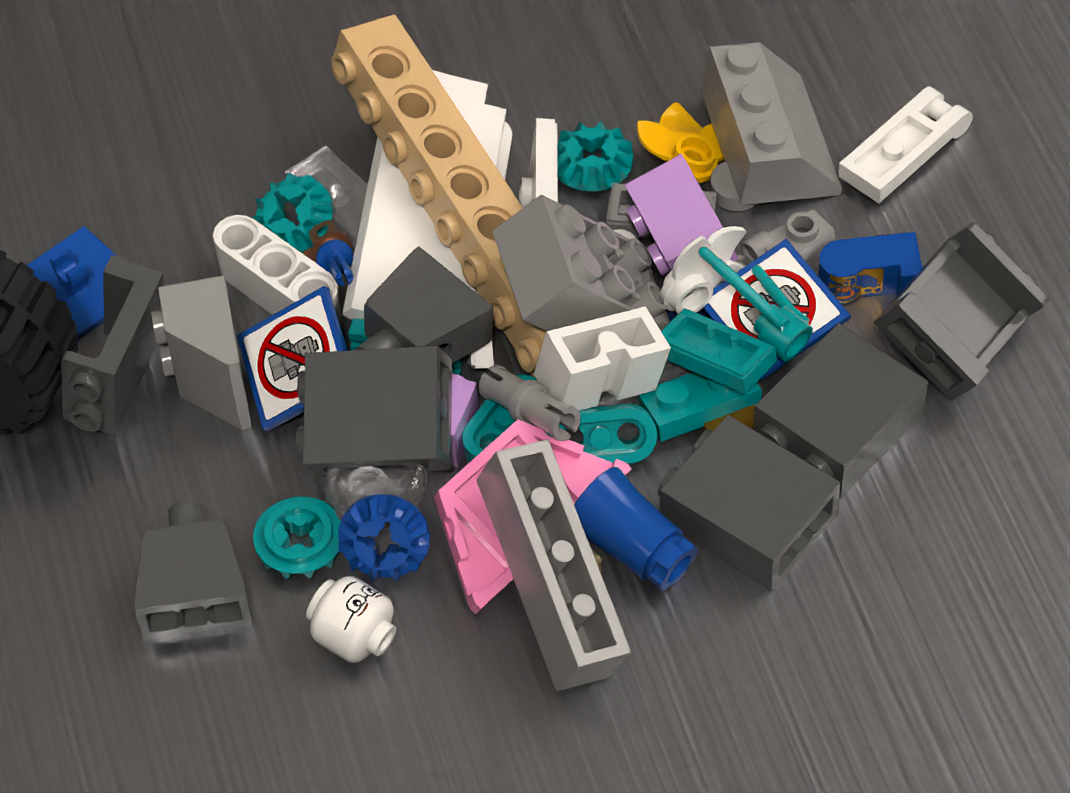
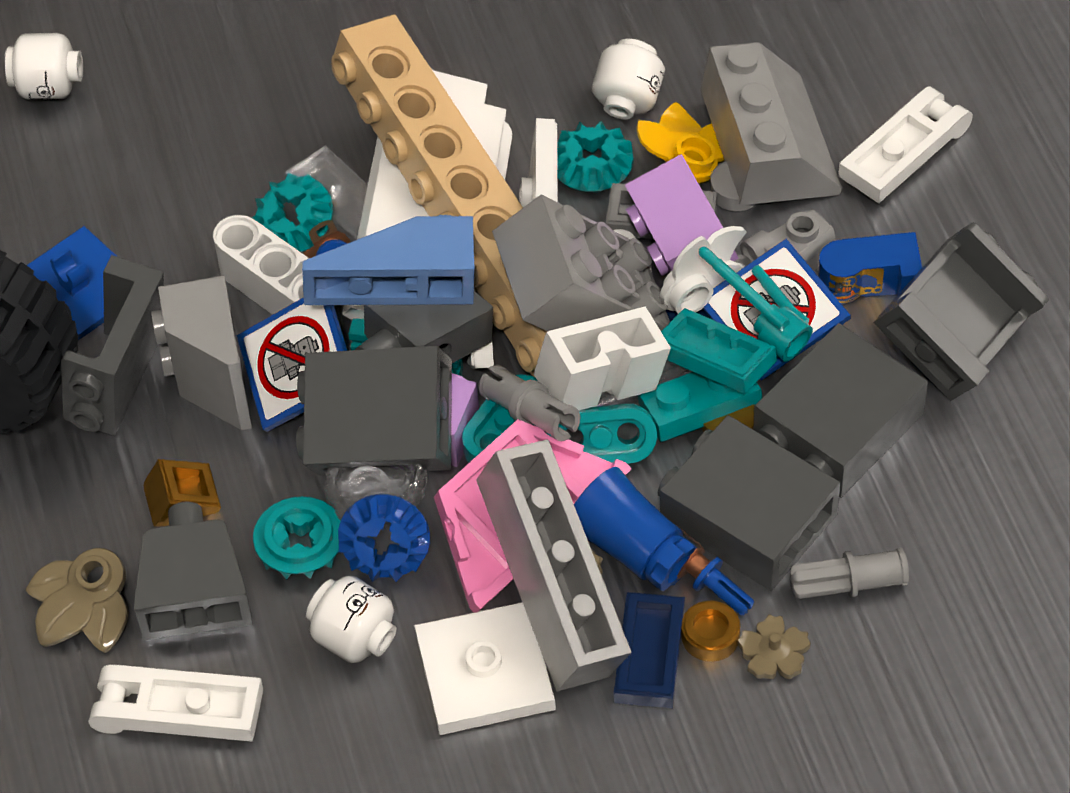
(43, 66): none -> white head
(78, 606): none -> dark tan plate
(177, 703): none -> white plate
(179, 482): none -> pearl gold slope
(405, 264): none -> medium blue slope
(484, 668): none -> white plate
(628, 78): none -> white head
(654, 637): none -> dark blue tile
(708, 574): none -> blue piece
(710, 631): none -> pearl gold tile
(773, 649): none -> dark tan plant
(849, 574): none -> light grey axle

